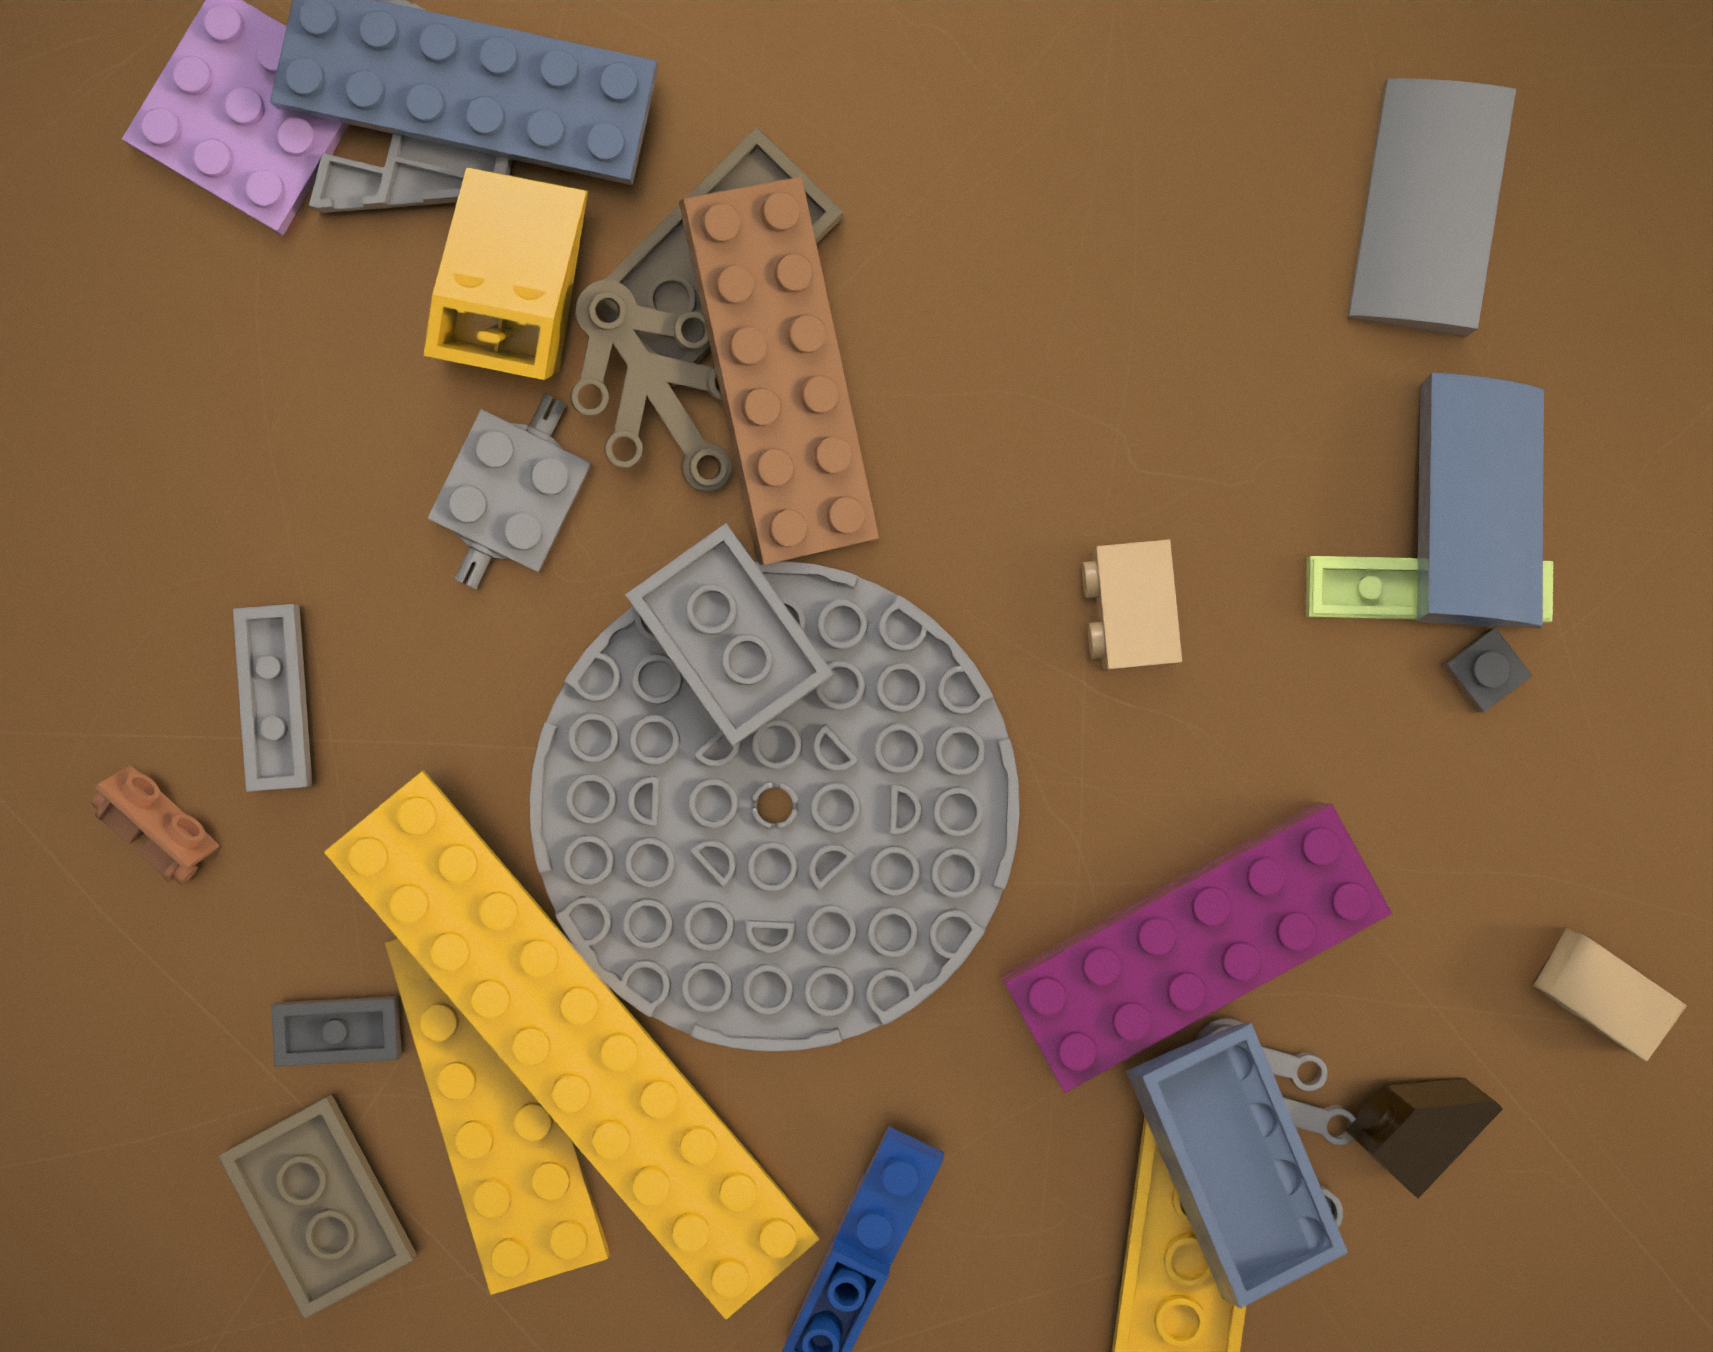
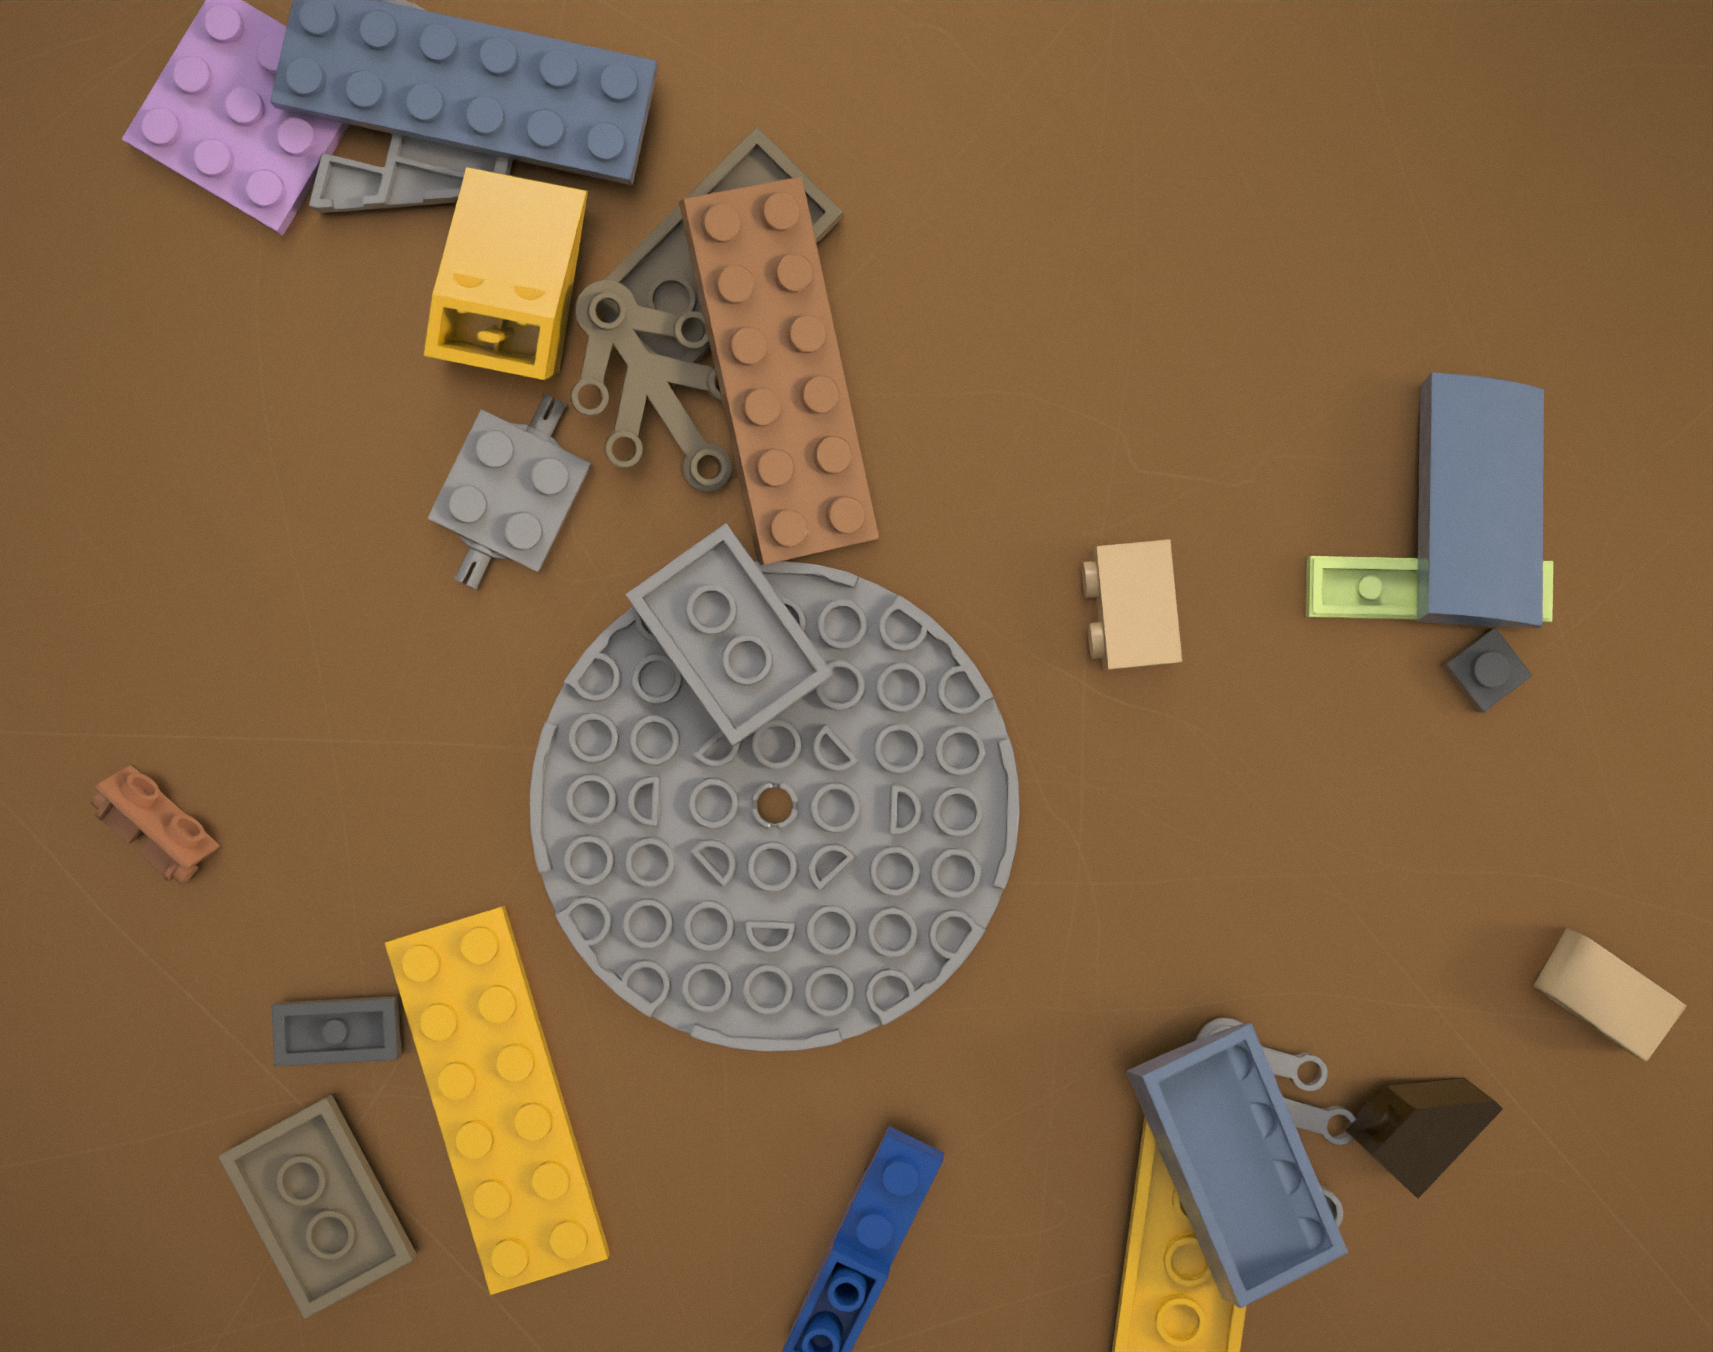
(272, 697): light grey plate -> none
(572, 1043): yellow plate -> none
(1196, 944): magenta brick -> none
(1431, 204): light grey slope -> none

